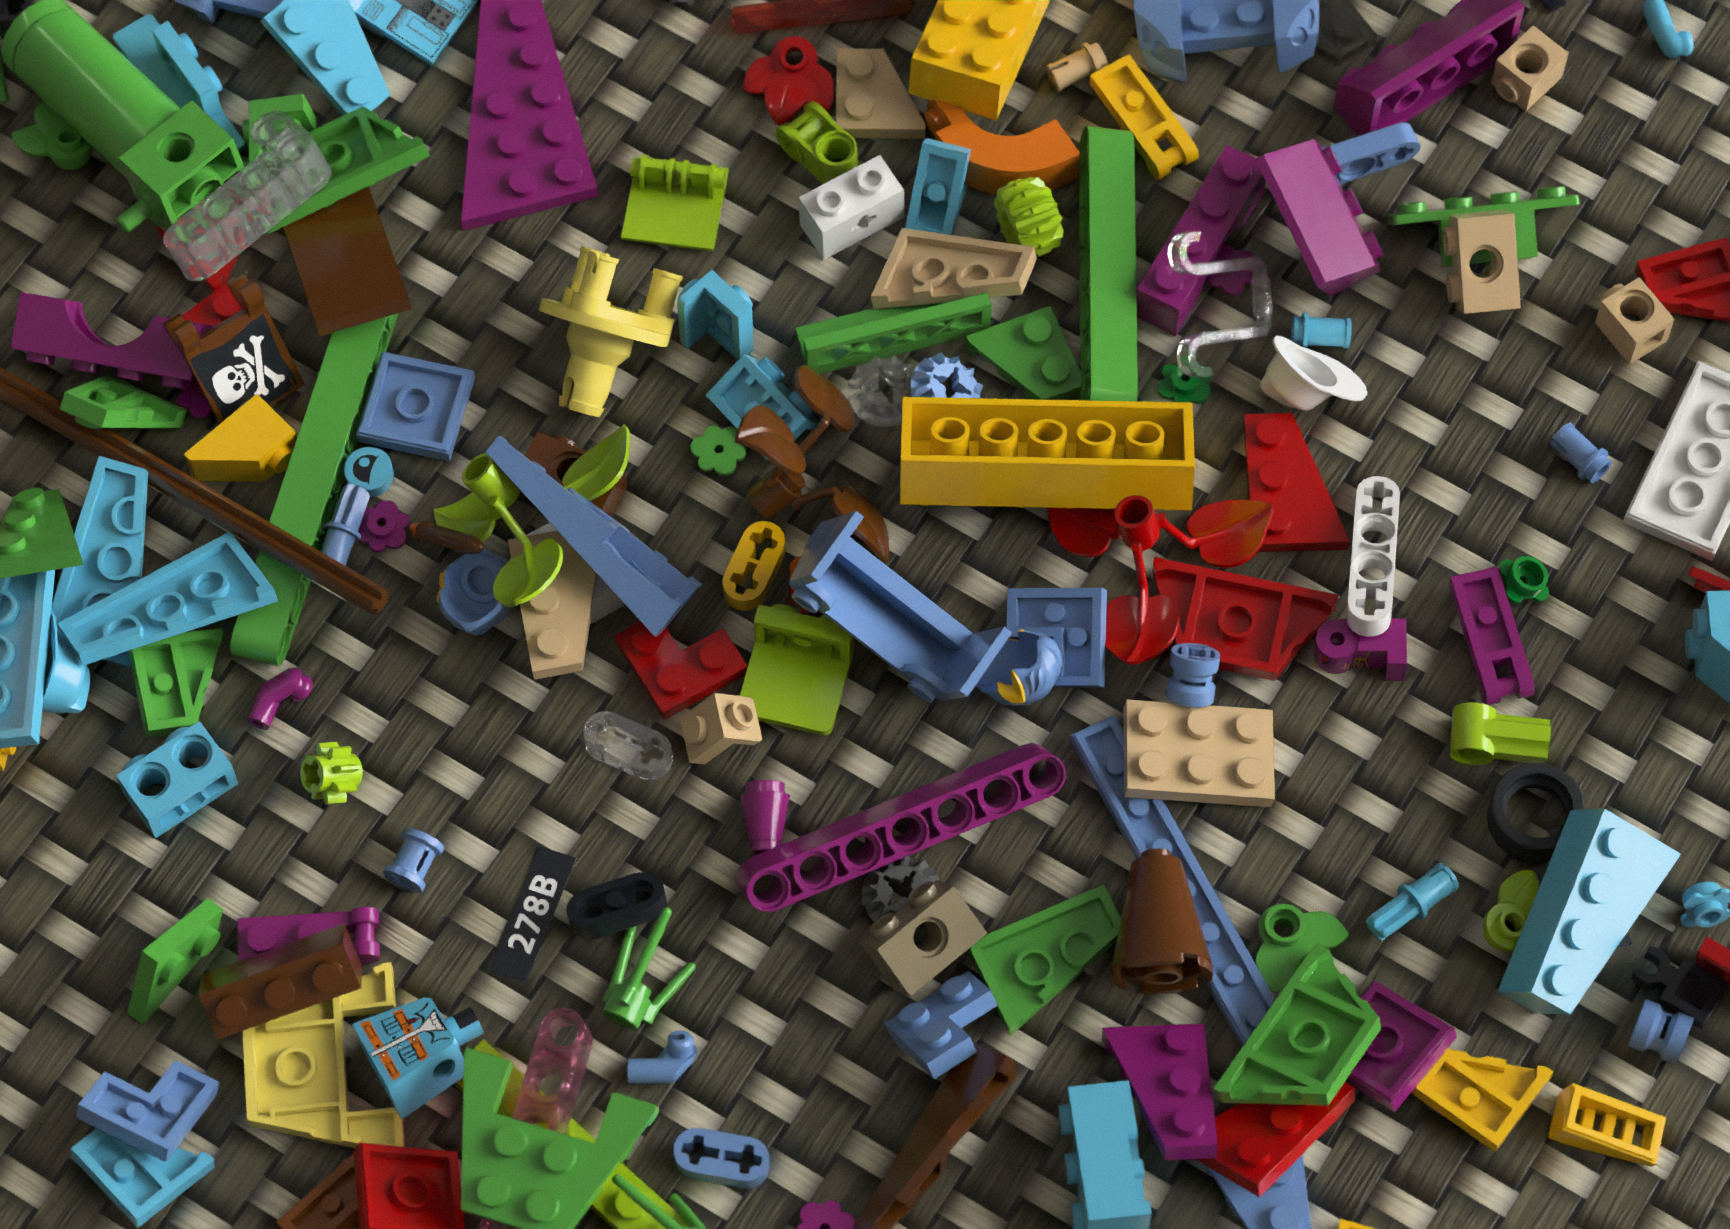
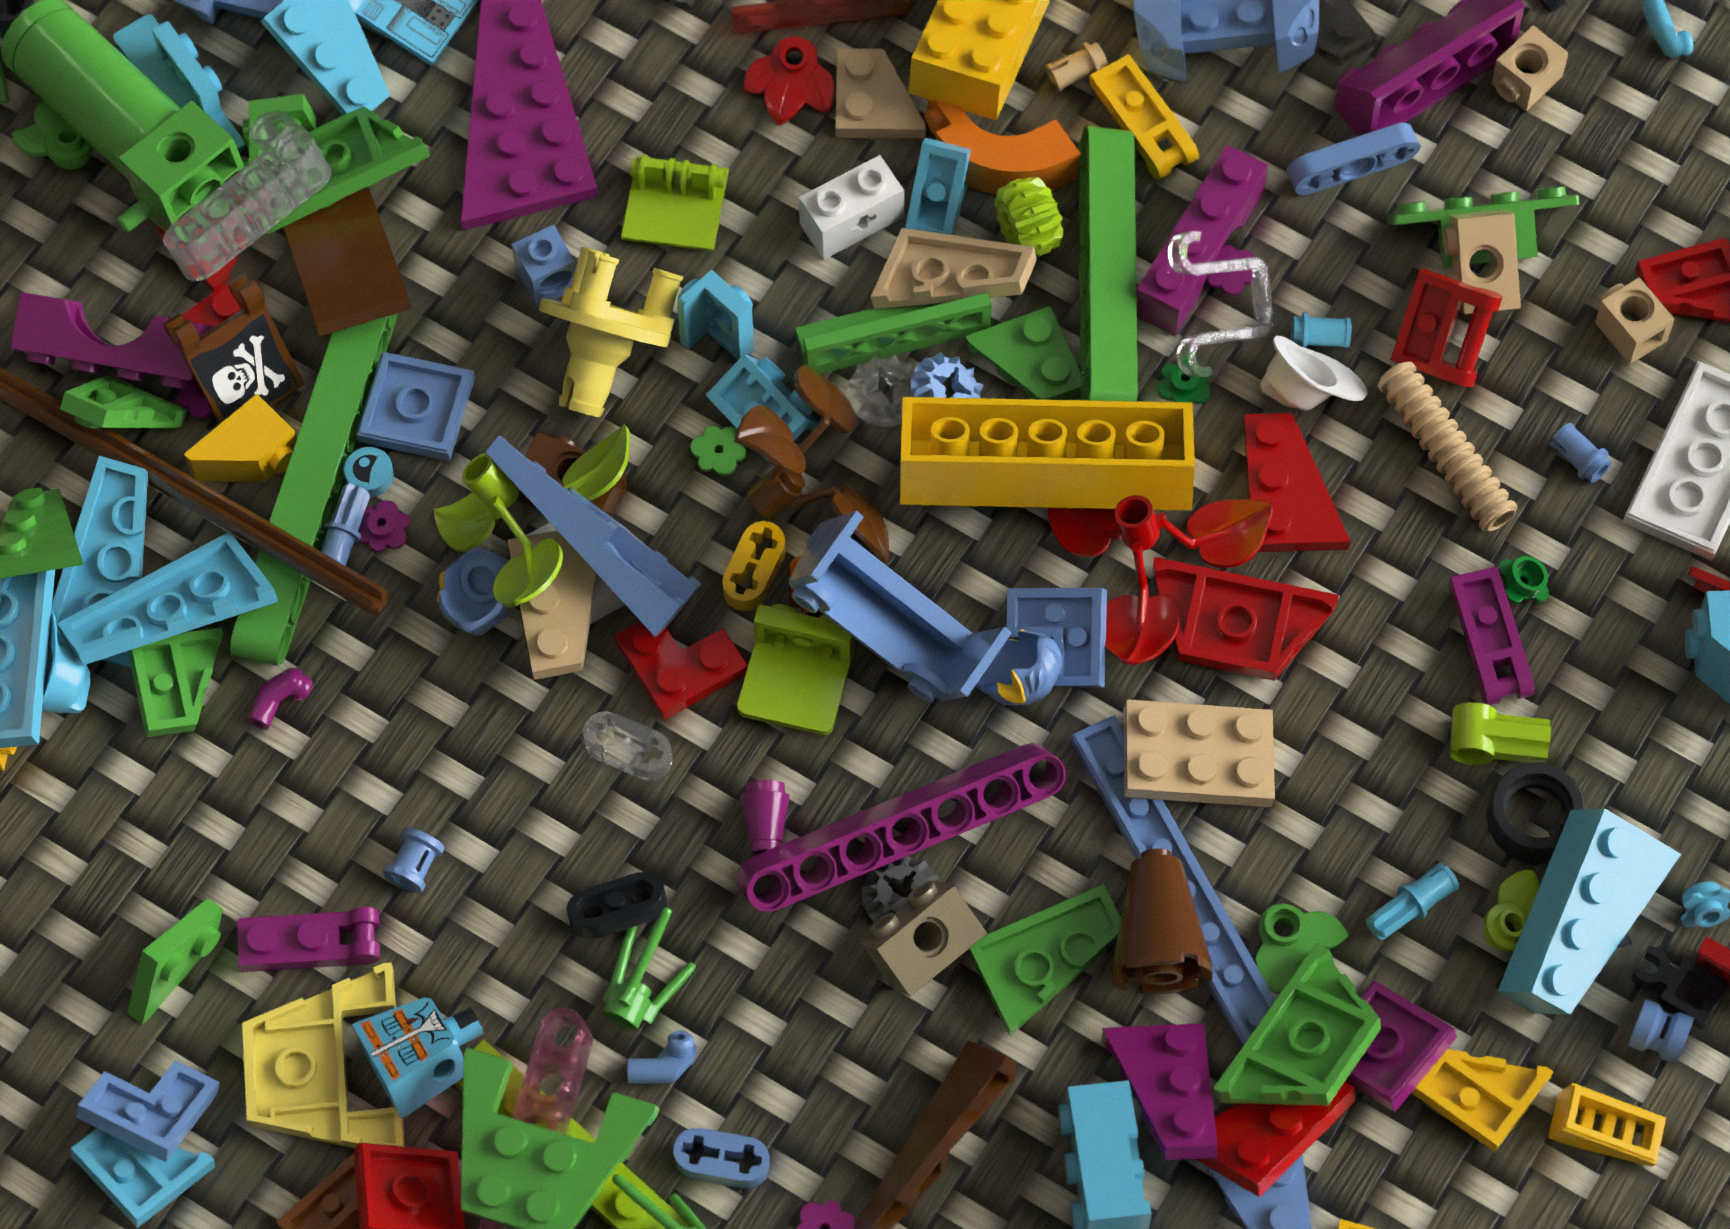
(185, 788): medium azure brick -> none
(280, 981): reddish brown brick -> none
(331, 772): lime gear -> none
(429, 532): reddish brown piece -> none
(532, 914): black sticker -> none
(544, 264): none -> medium blue brick
(718, 725): tan bracket -> none
(816, 140): lime piece -> none
(932, 1027): medium blue plate -> none
(1192, 675): medium blue wheel -> none
(1321, 215): magenta slope -> none
(1341, 649): magenta leg -> none
(1373, 555): white beam -> none
(1431, 321): none -> red plate
(1447, 446): none -> tan piece

